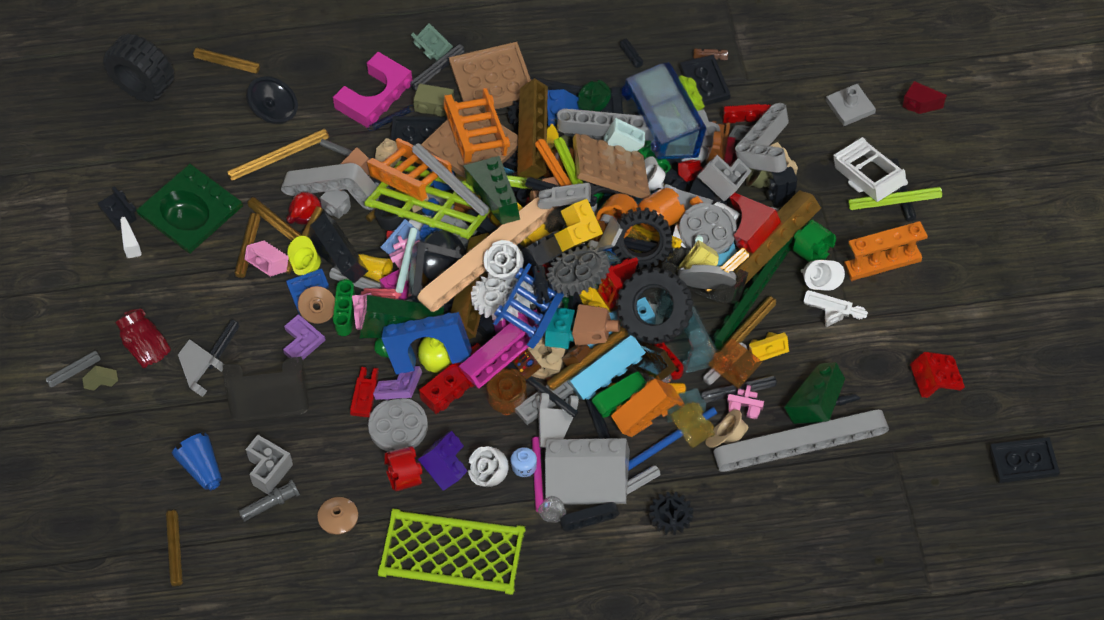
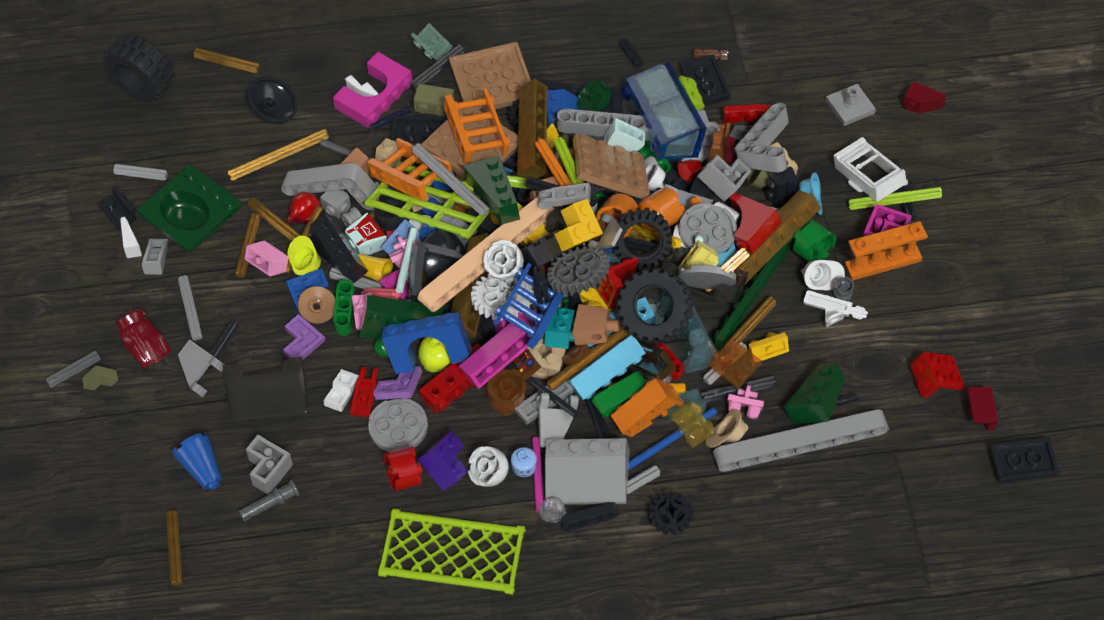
(143, 172): none -> light grey axle
(155, 257): none -> light grey slope
(190, 308): none -> light grey axle
(340, 522): medium nougat dish -> none
(342, 390): none -> white slope
(350, 217): none -> light grey wheel
(364, 90): none -> white slope
(365, 235): none -> light aqua torso
(812, 186): none -> medium azure piece
(843, 288): none -> dark grey wheel
(885, 219): none -> dark pink brick
(983, 407): none -> dark red panel

